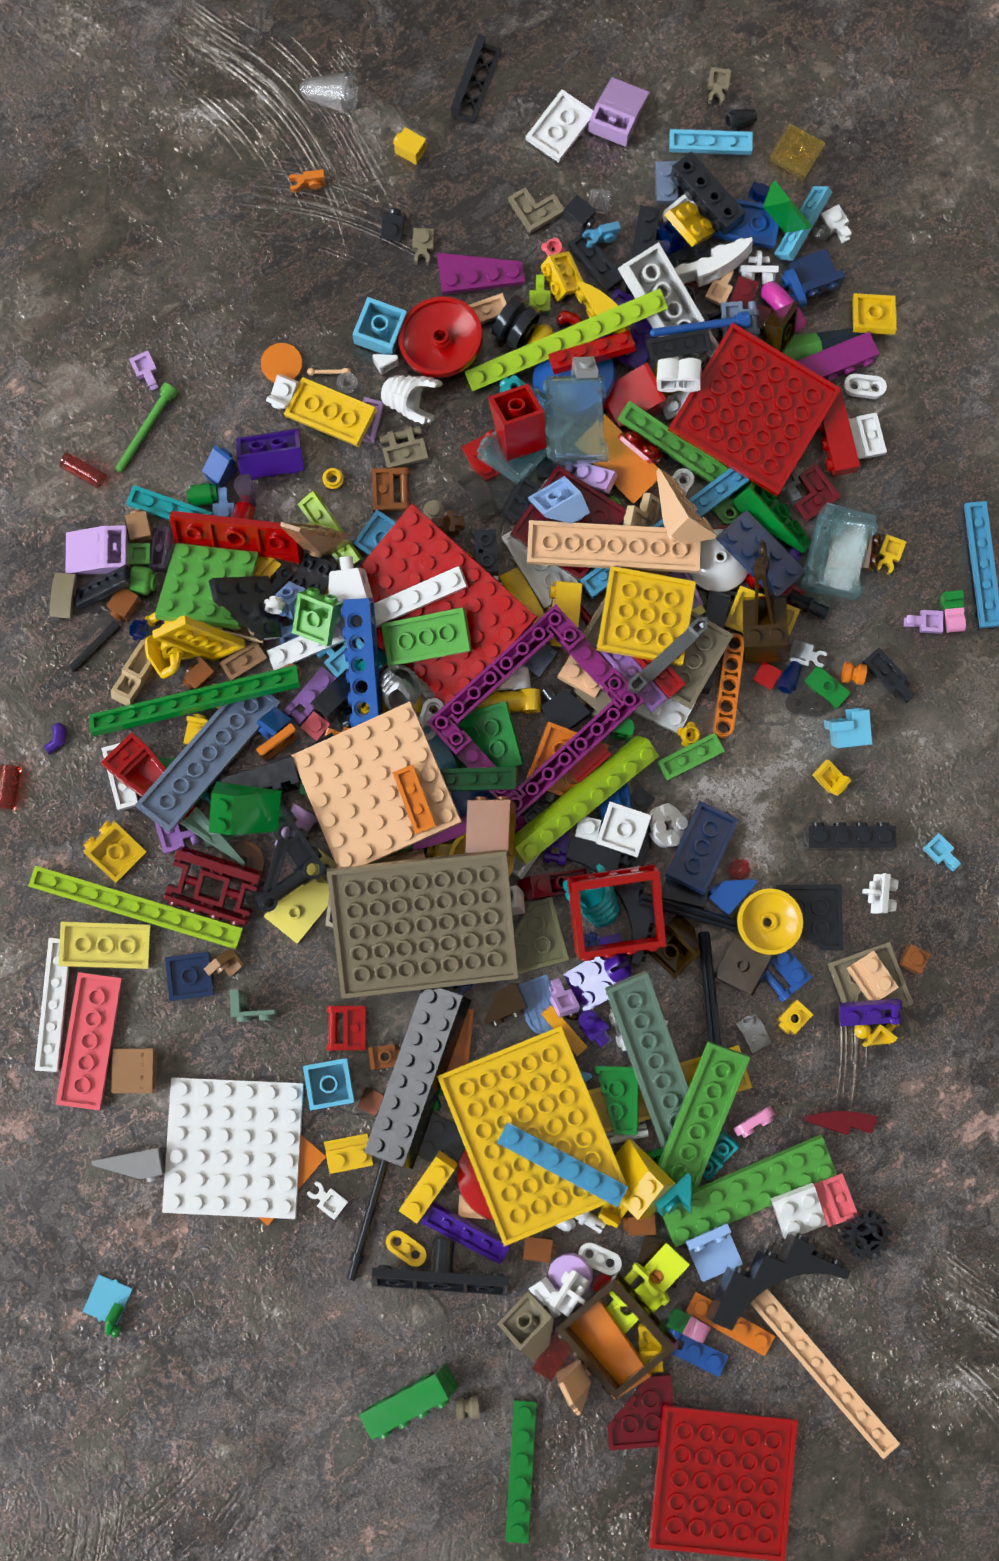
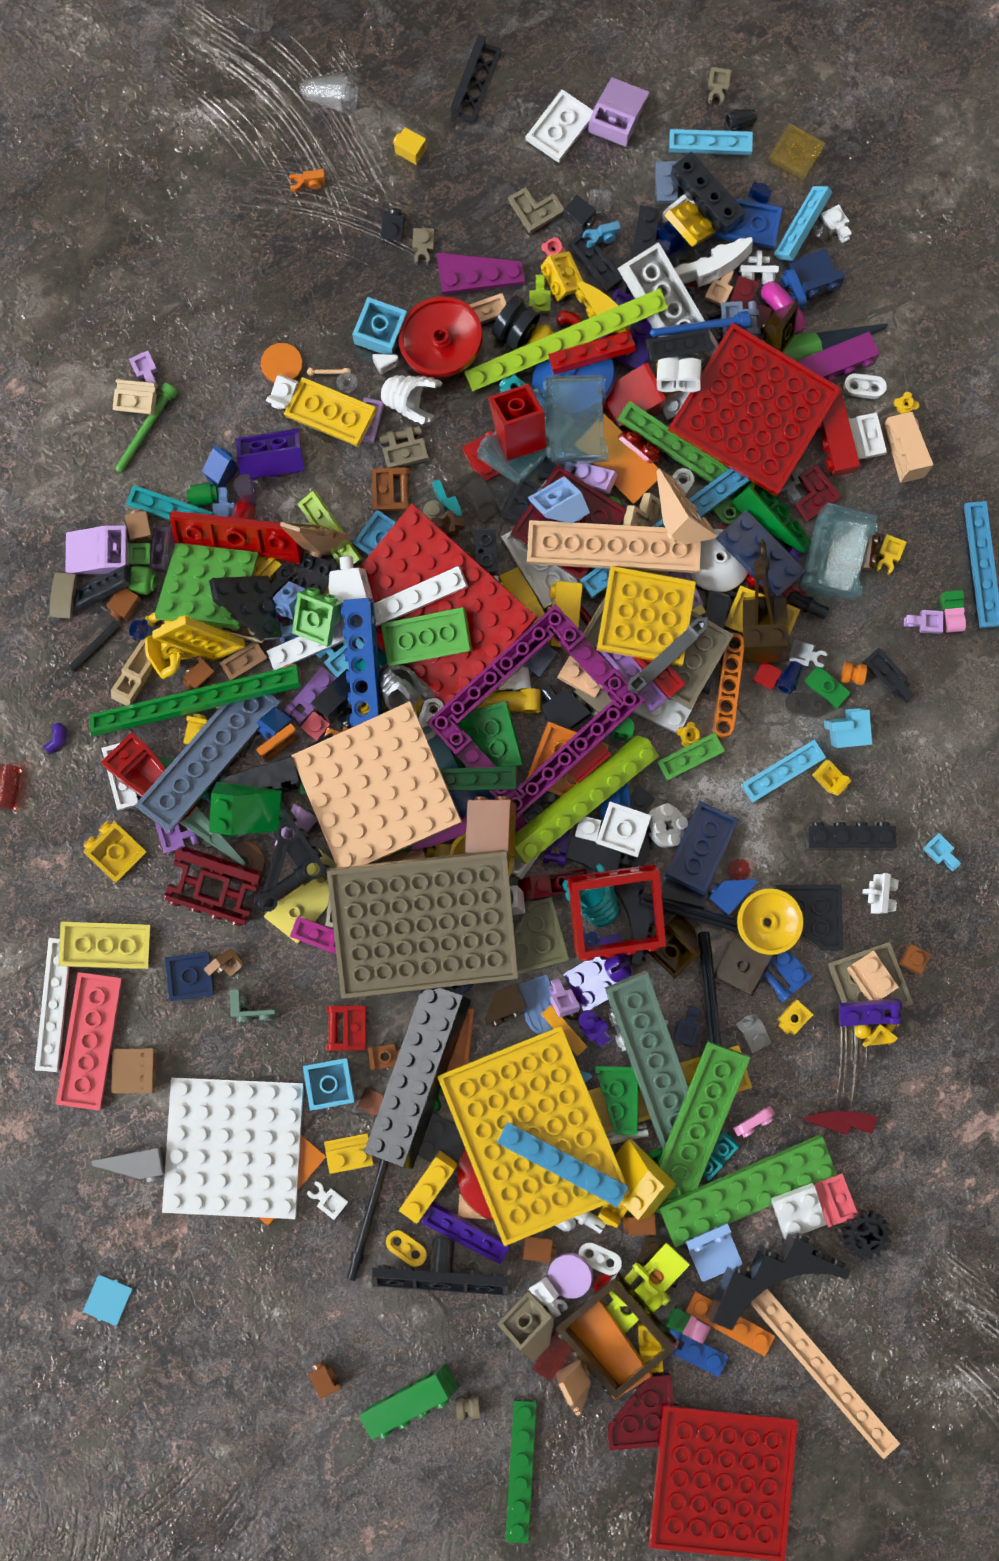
(82, 470): clear red brick -> none
(111, 1319): green arm -> none
(135, 397): none -> tan plate
(136, 907): lime plate -> none
(274, 605): white plate -> none
(313, 934): none -> dark pink plate
(324, 1379): none -> dark orange brick
(330, 473): yellow plate -> none
(414, 799): orange plate -> none
(448, 504): none -> teal slope
(570, 1292): white hips -> none
(584, 367): light grey bracket -> none
(680, 1192): teal slope -> none
(688, 1031): none -> dark blue plate
(783, 771): none -> medium azure plate
(784, 211): green slope -> none
(874, 313): yellow plate -> none
(901, 407): none -> yellow plate
(907, 447): none -> light nougat wedge

